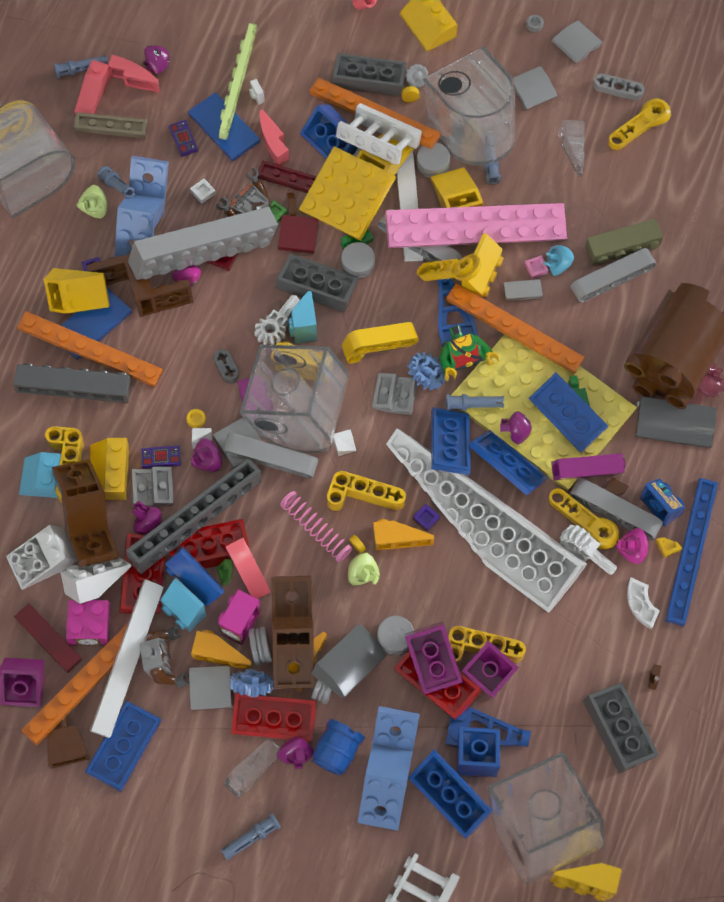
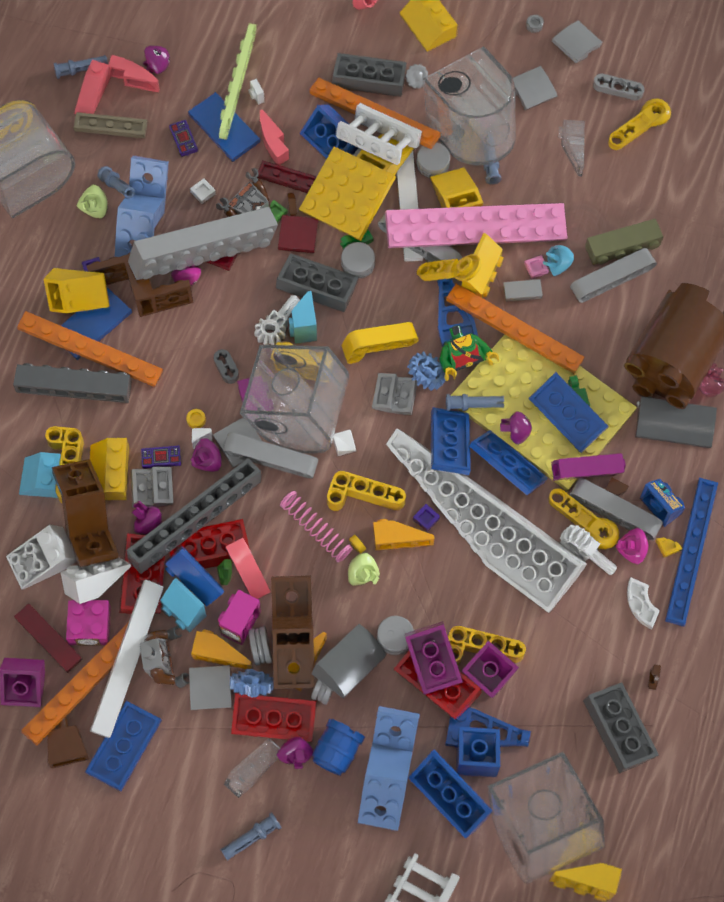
(410, 94): yellow tile -> none

